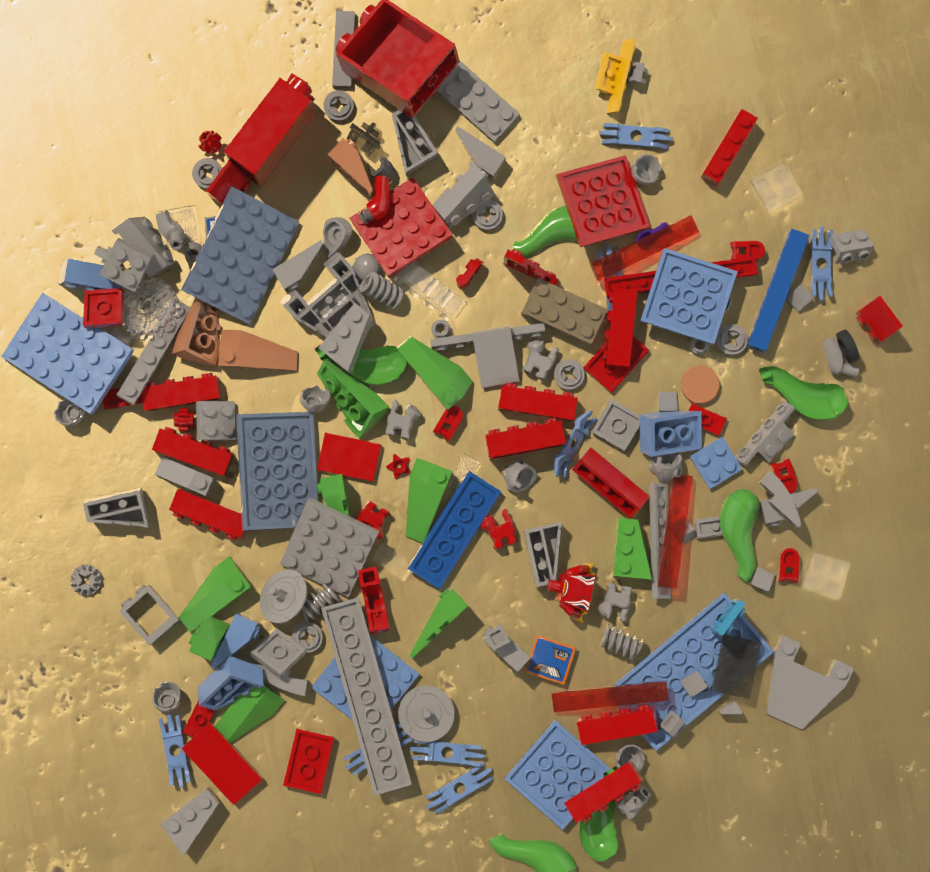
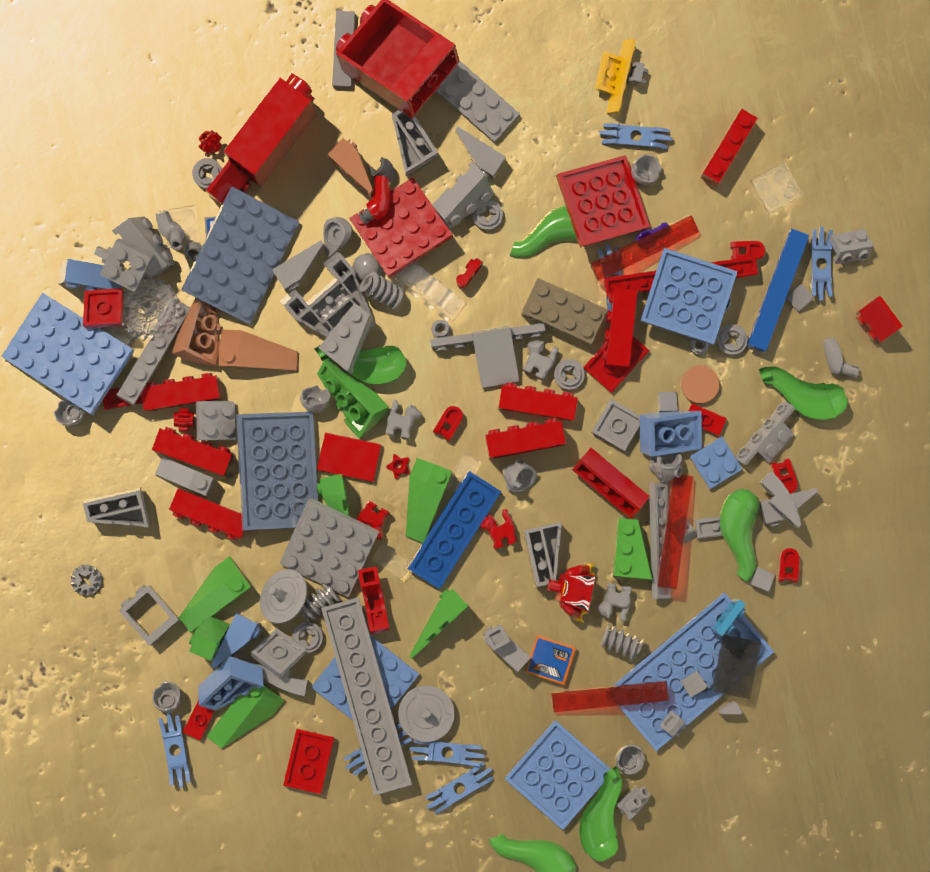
(189, 820): light grey wedge -> none
(221, 763): red tile -> none
(345, 99): light grey gear -> none
(370, 142): clear smoke hips -> none
(440, 374): bright green wedge -> none
(528, 267): red plate -> none
(565, 457): medium blue piece -> none
(603, 792): red brick -> none
(617, 724): red brick -> none
(798, 692): light grey wedge -> none
(825, 575): clear plate -> none
(847, 346): black tyre -> none

